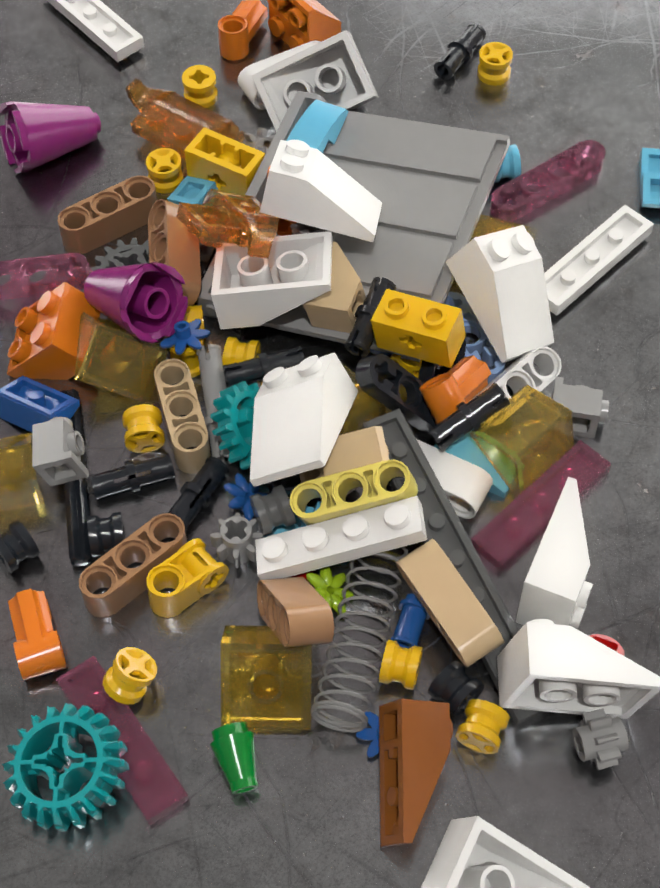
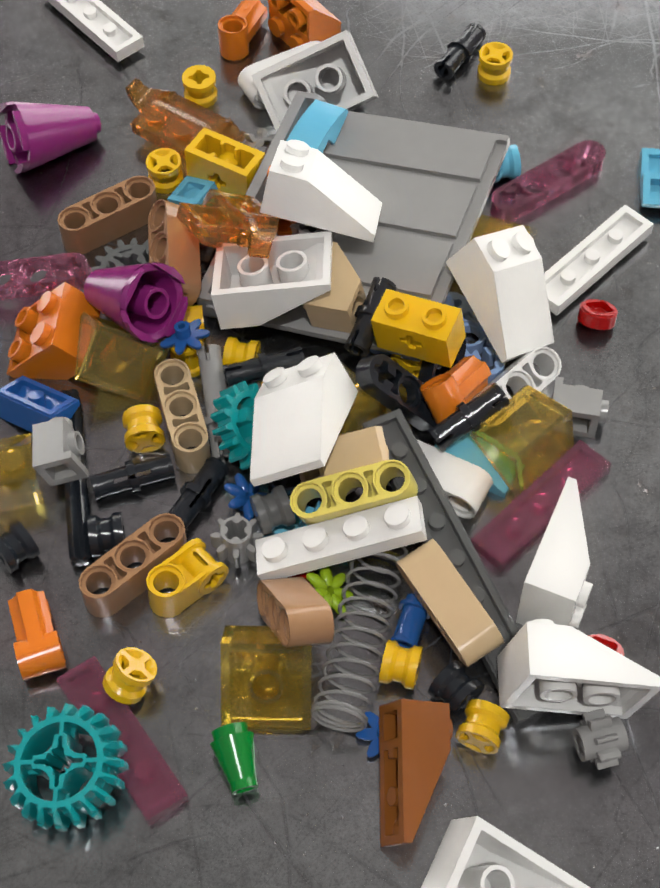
(597, 314): none -> red tile

